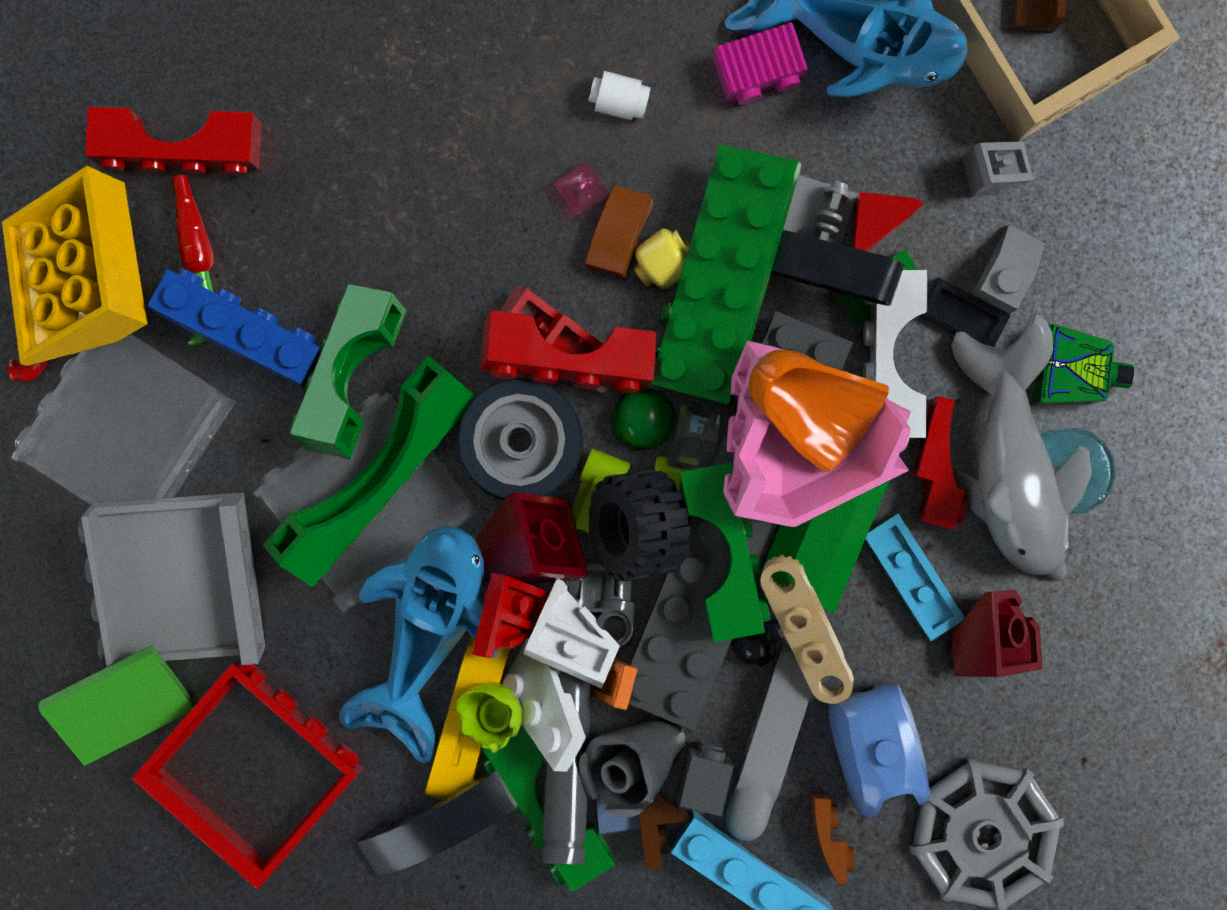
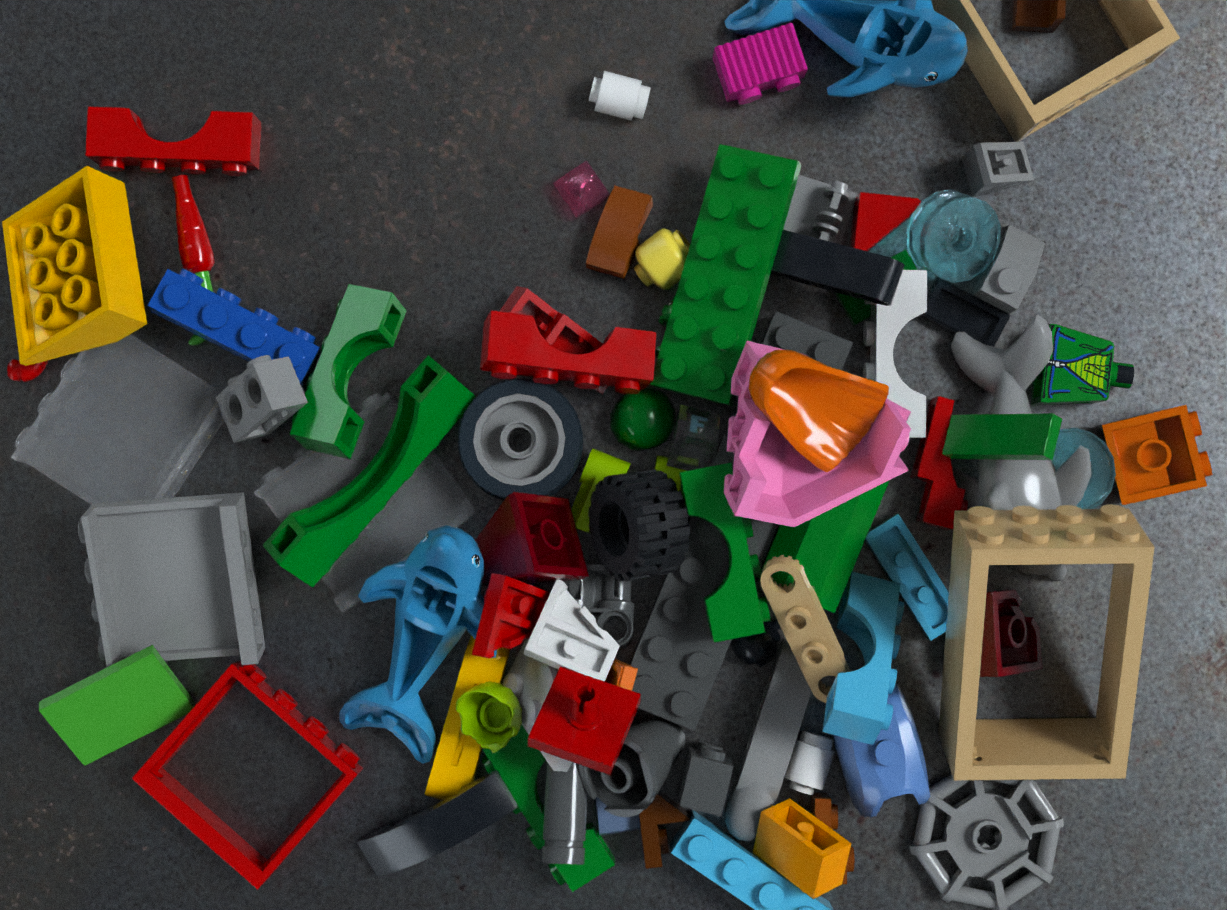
(261, 398): none -> light grey brick
(584, 720): none -> red tile
(801, 848): none -> light orange brick
(810, 762): none -> white brick
(859, 698): none -> medium azure arch
(974, 240): none -> clear light blue wheel
(1002, 436): none -> green tile
(1053, 745): none -> tan door
(1157, 454): none -> orange plate

